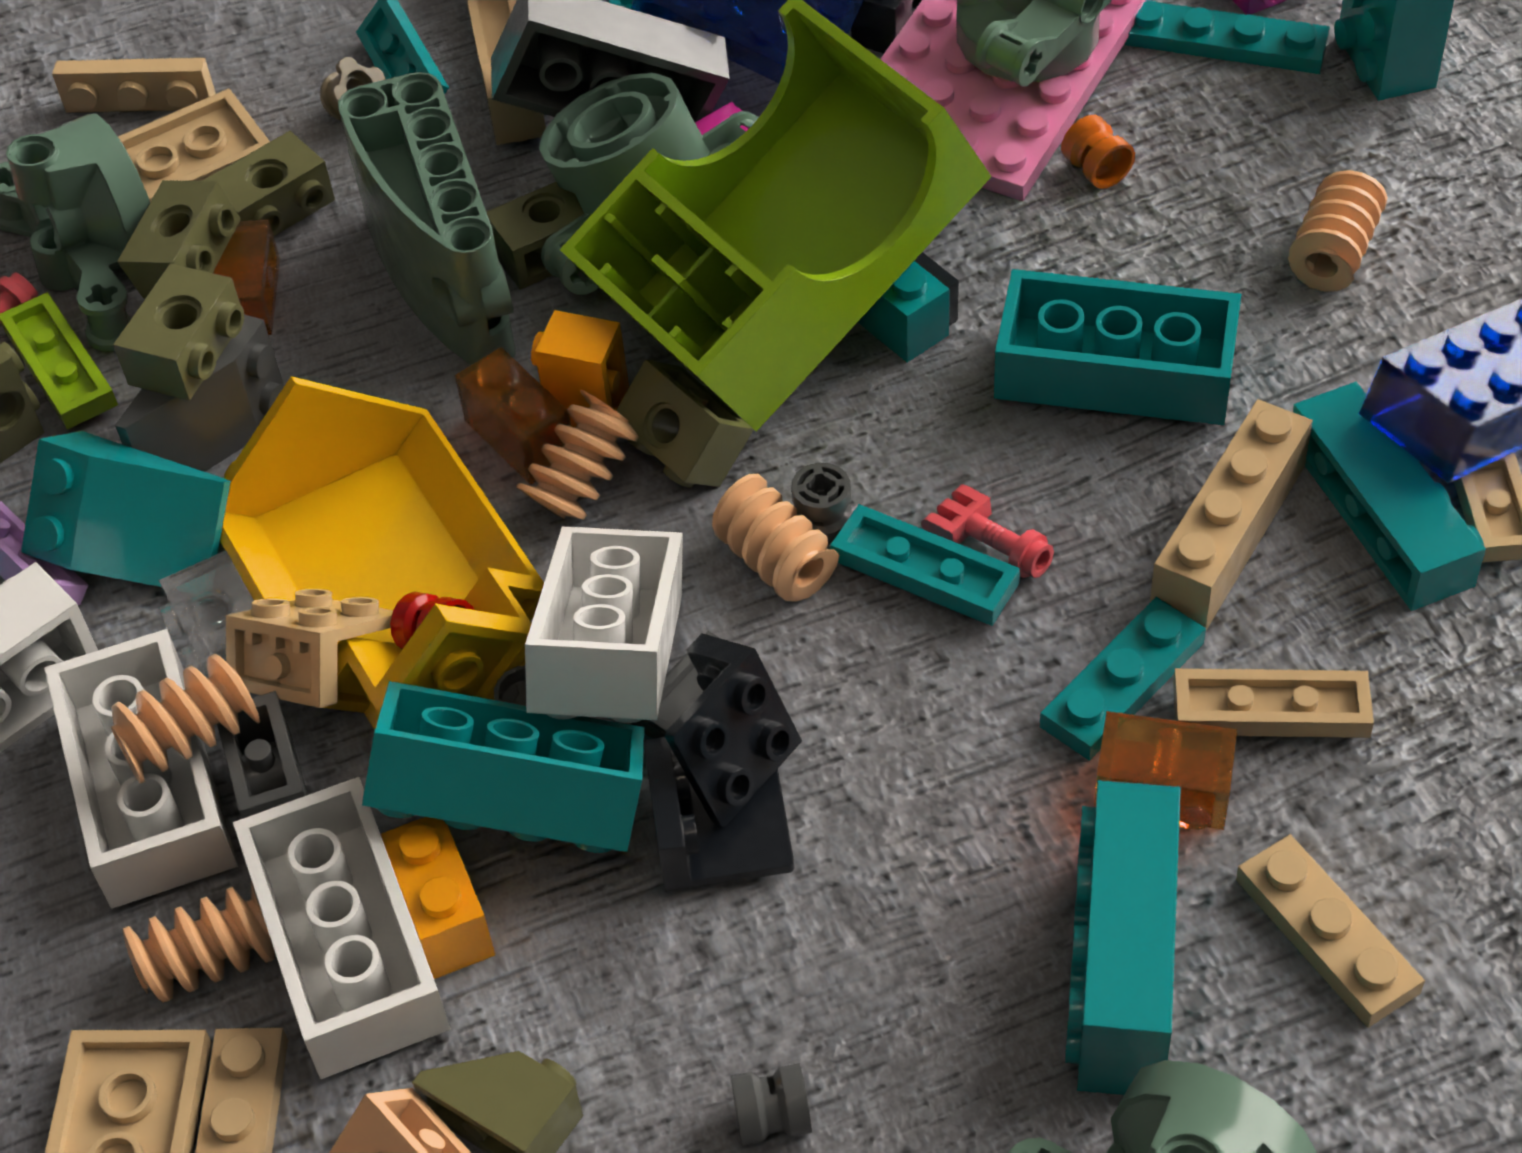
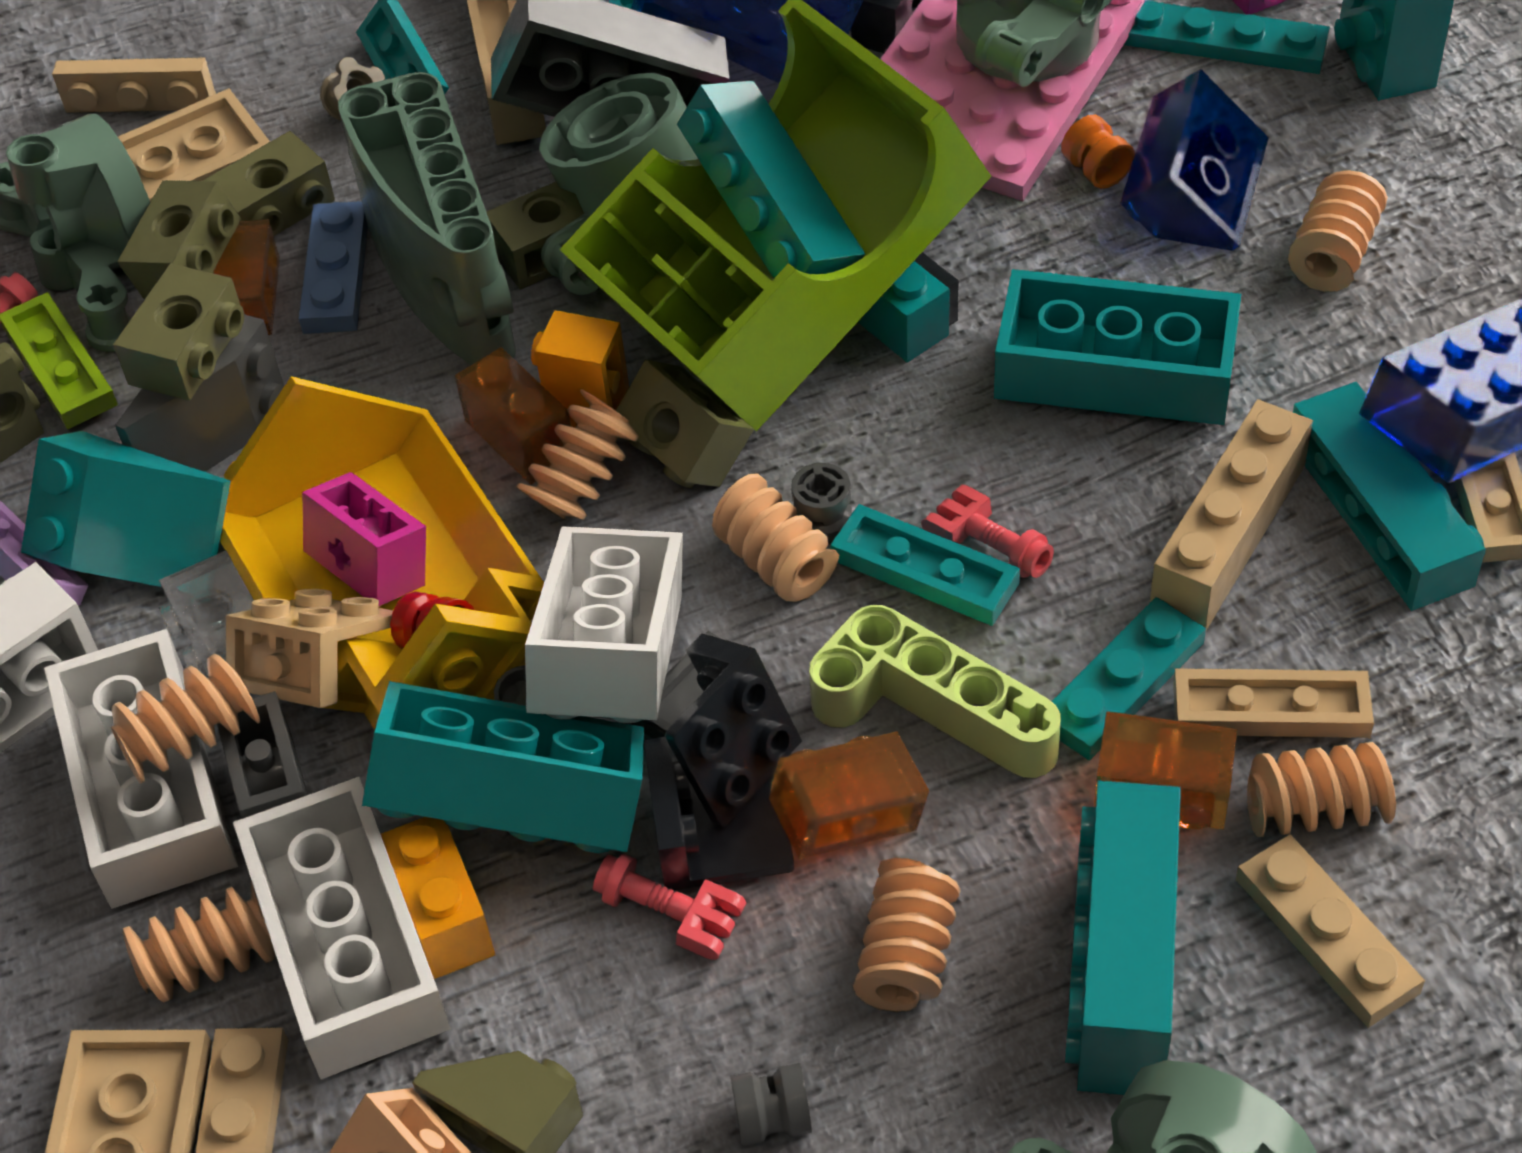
(334, 268): none -> medium blue plate
(364, 538): none -> dark pink brick
(617, 880): none -> coral hinge
(766, 180): none -> teal brick
(848, 794): none -> clear orange brick
(906, 935): none -> light nougat piece
(1012, 728): none -> yellowish green beam
(1195, 166): none -> clear blue slope
(1320, 785): none -> light nougat piece

